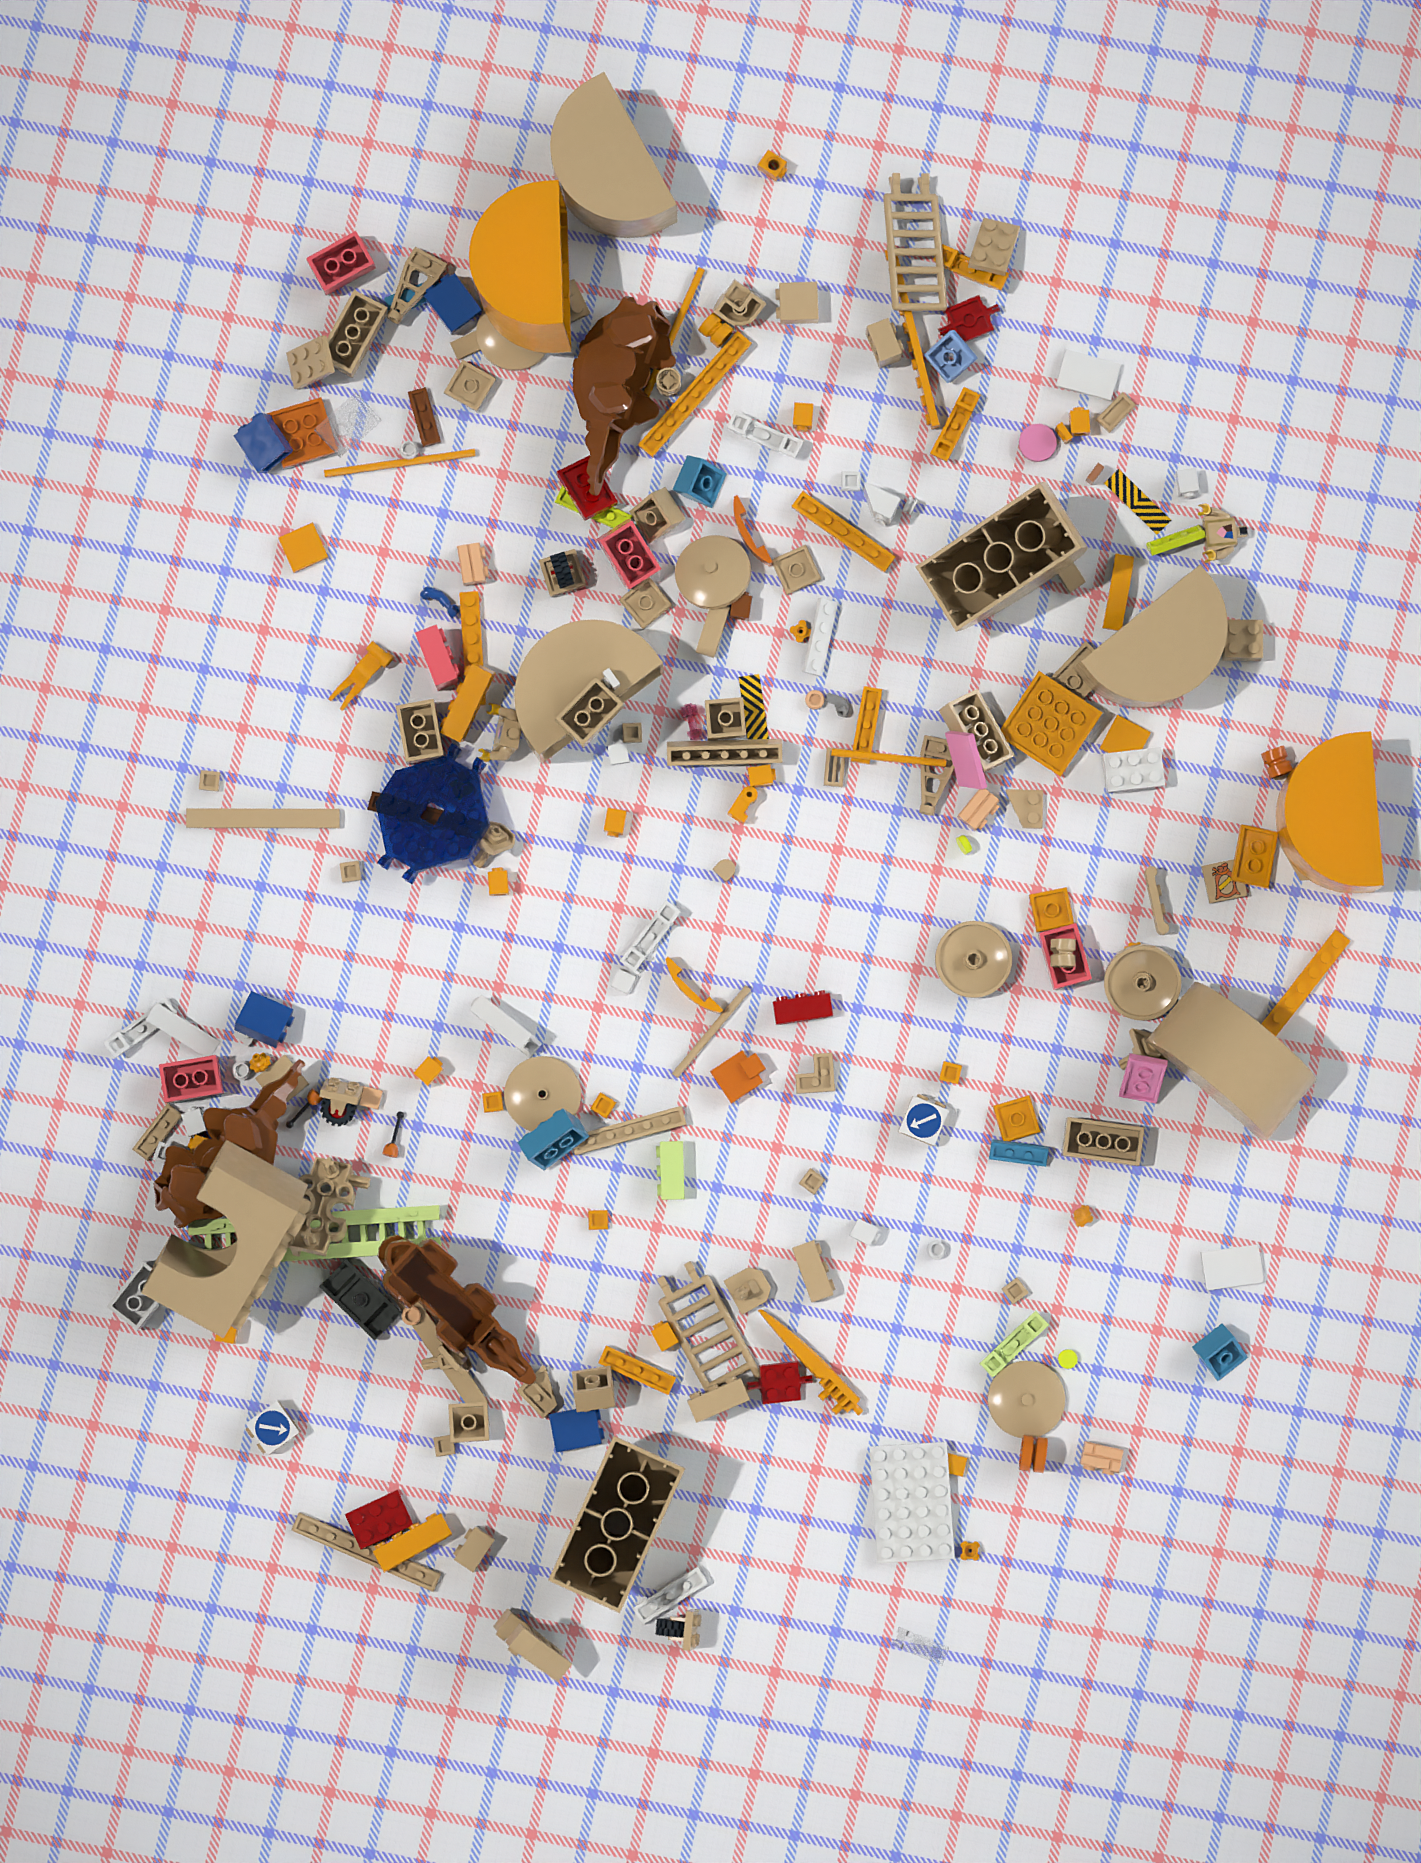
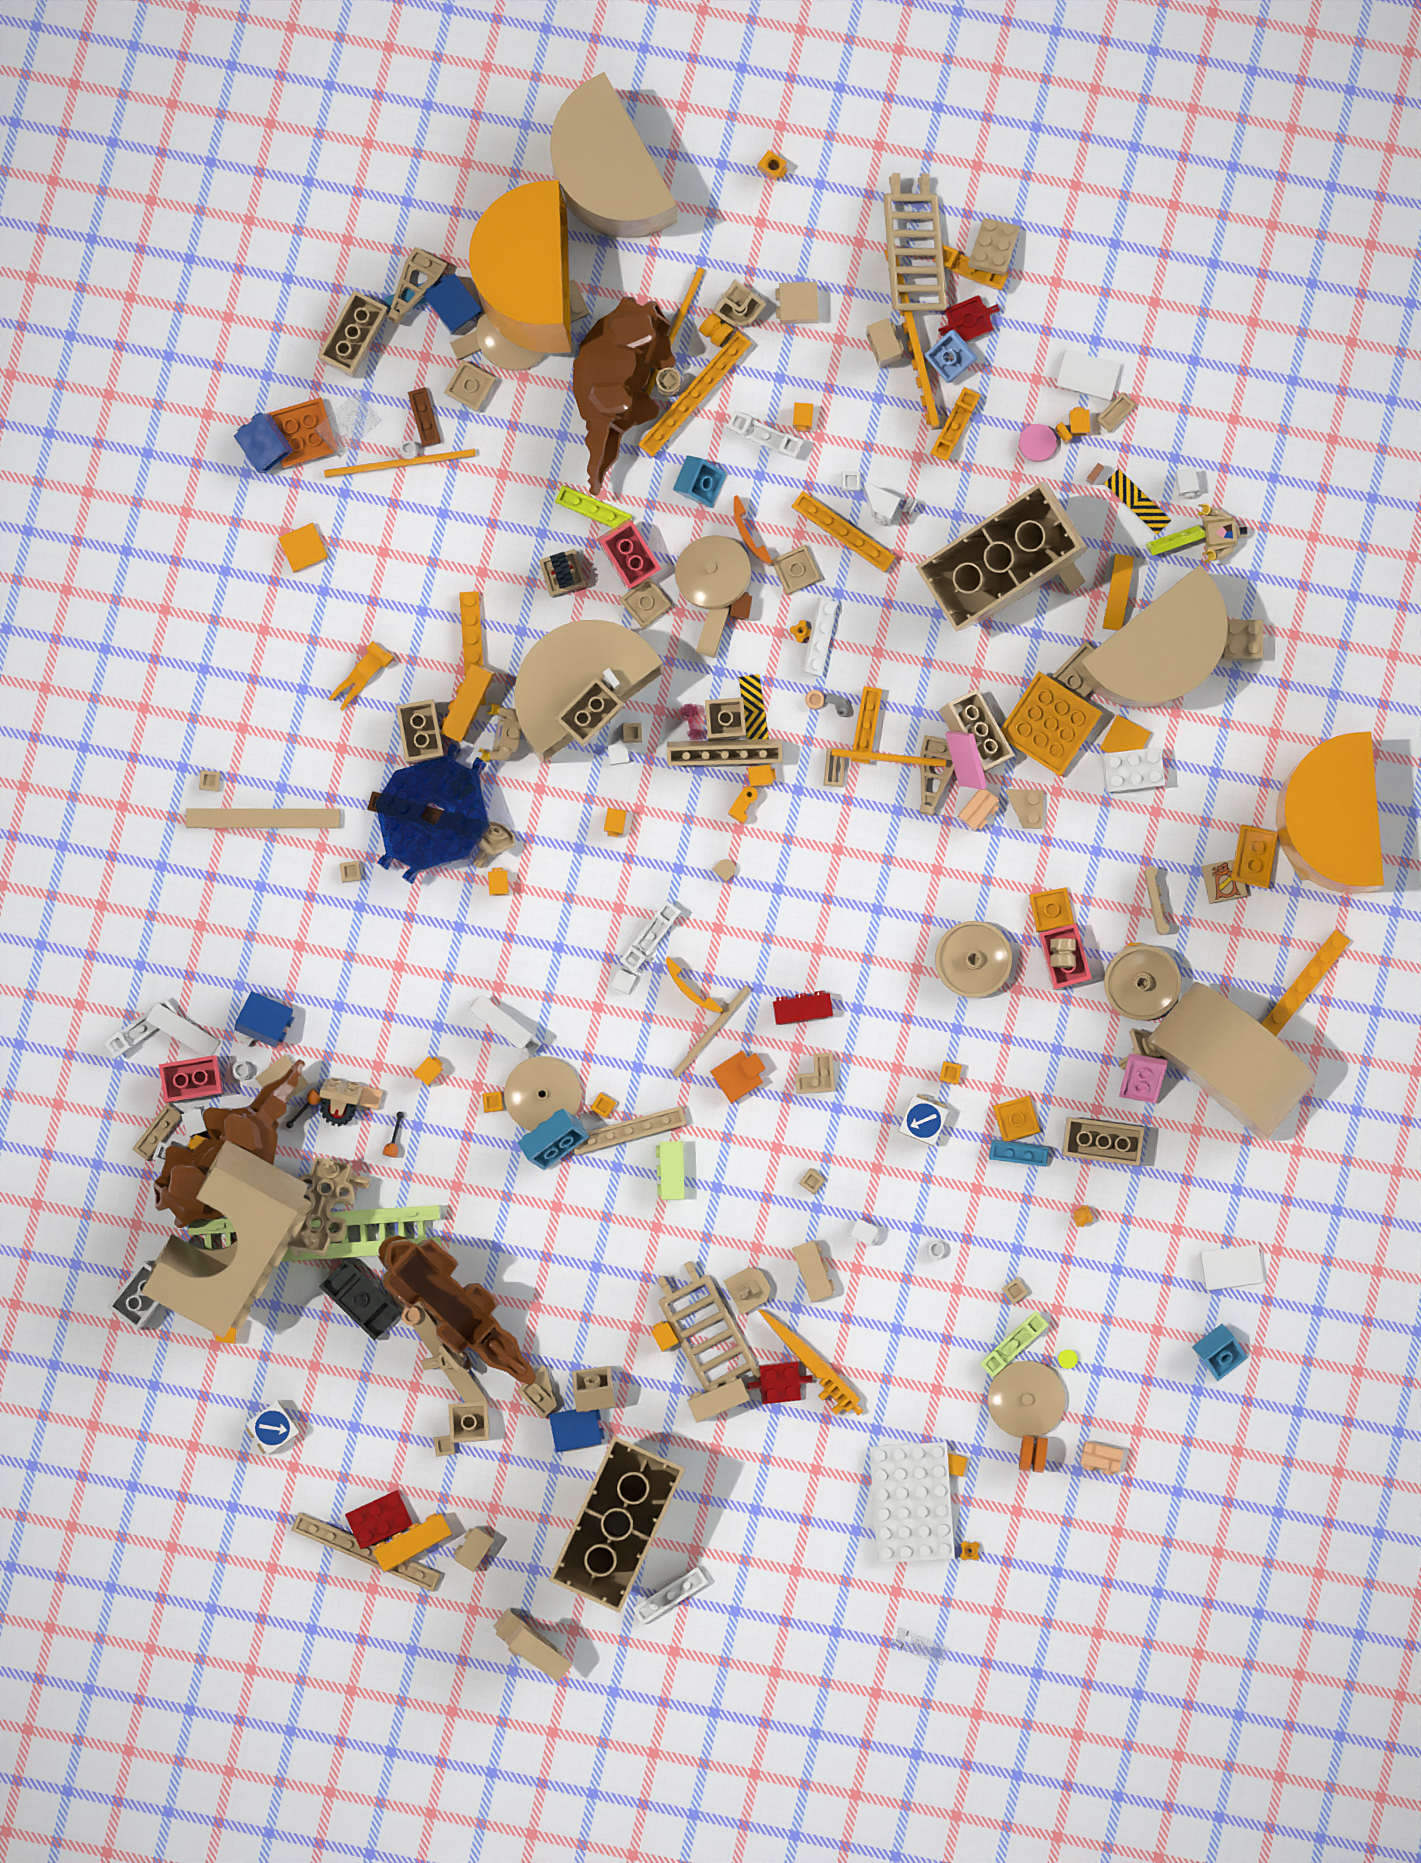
(259, 1062): light orange plant -> none
(310, 362): tan plate -> none
(341, 263): coral brick -> none
(429, 592): blue arm -> none
(438, 657): coral brick -> none
(471, 564): light nougat brick -> none
(575, 482): red plate -> none
(598, 1219): light orange tile -> none
(637, 1370): light orange plate -> none
(657, 514): tan slope -> none
(681, 1629): tan plate -> none
(964, 844): neon yellow tile -> none
(1277, 762): orange wheel -> none

